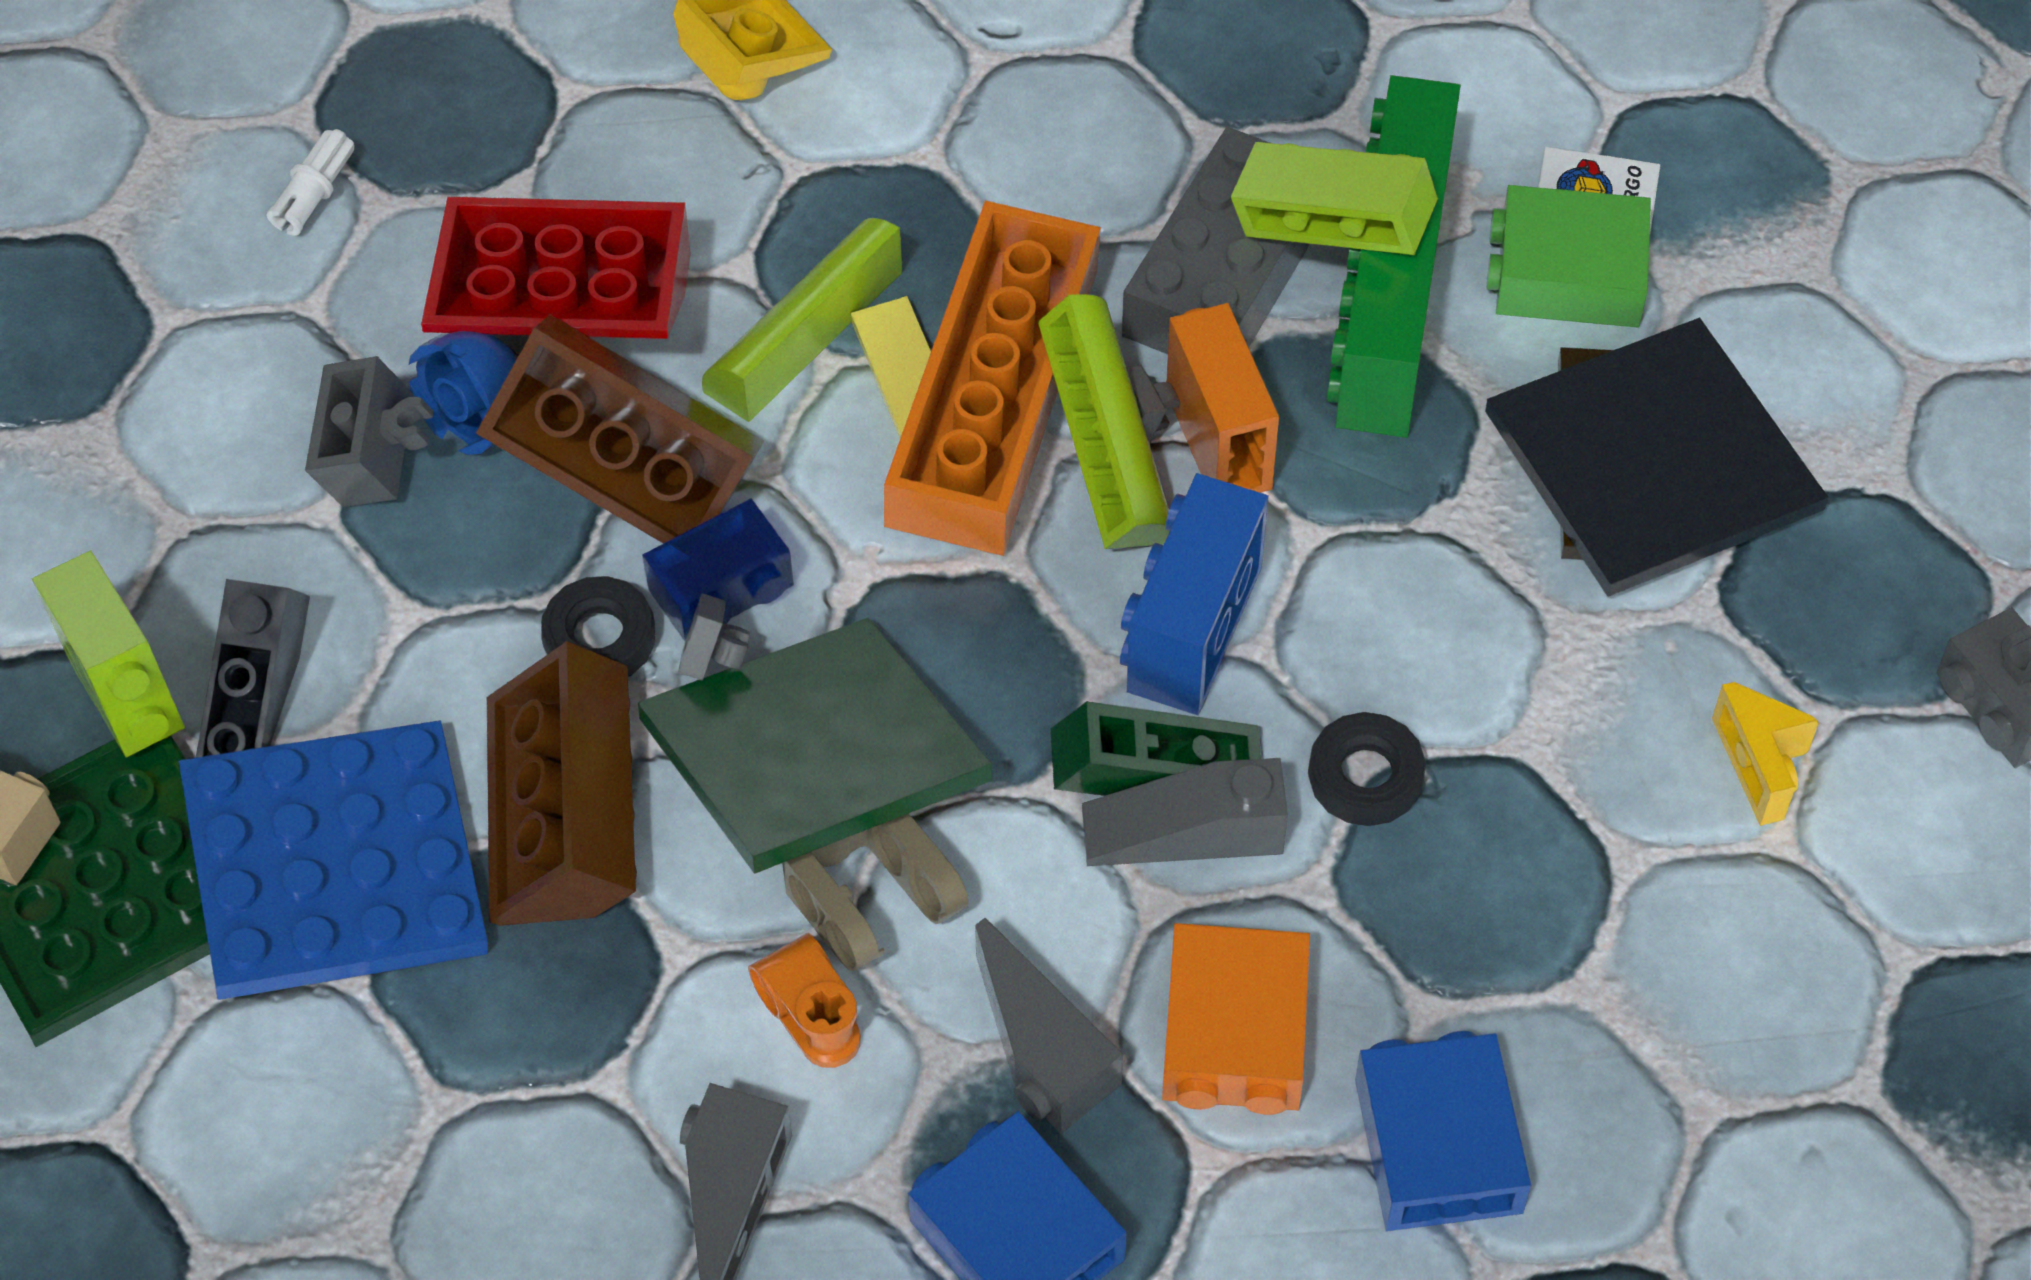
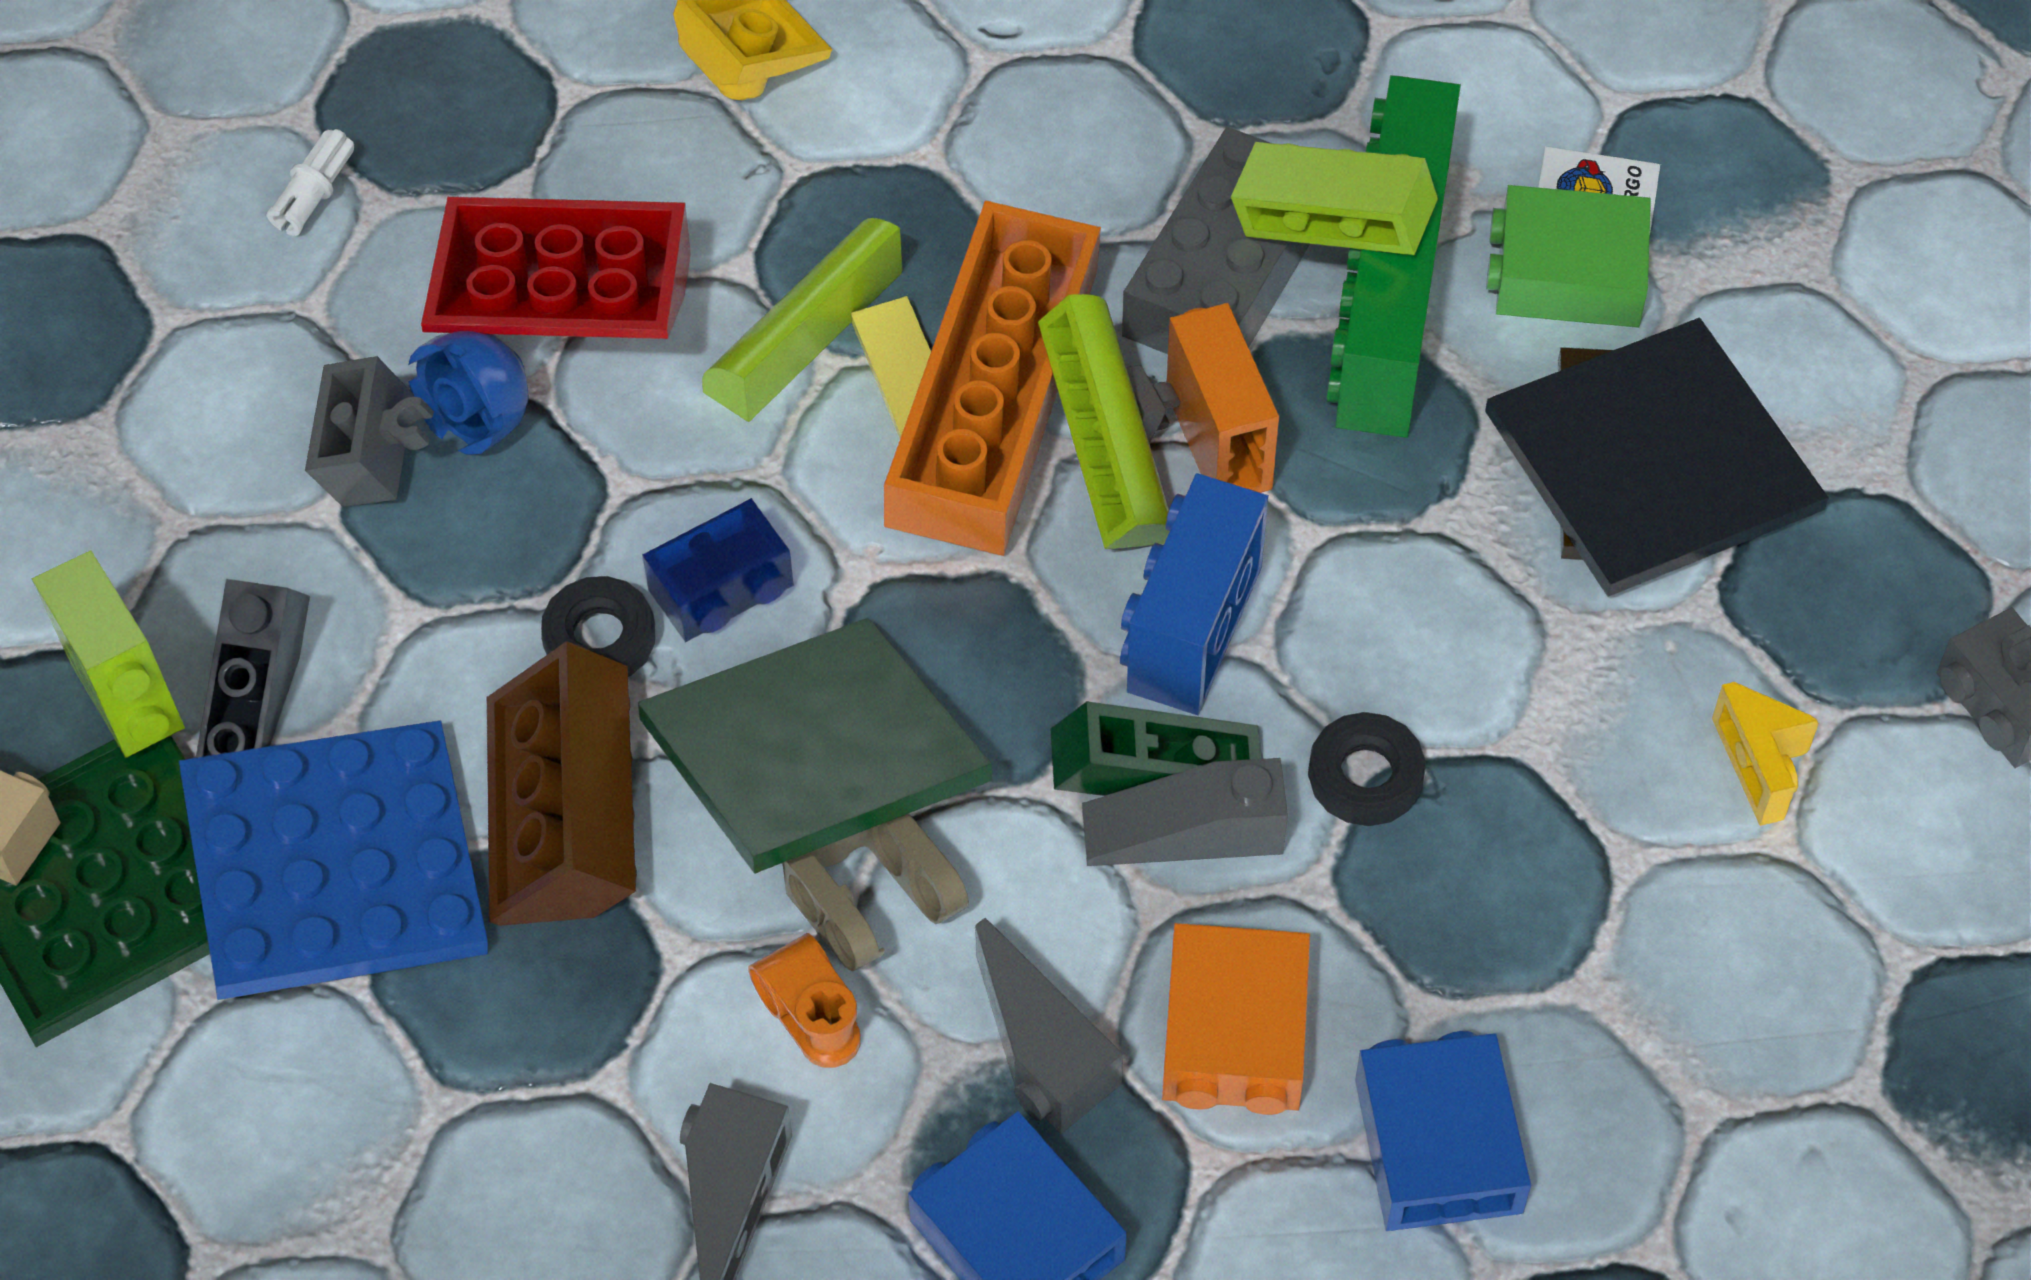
(617, 433): reddish brown slope -> none
(712, 640): dark grey tile -> none

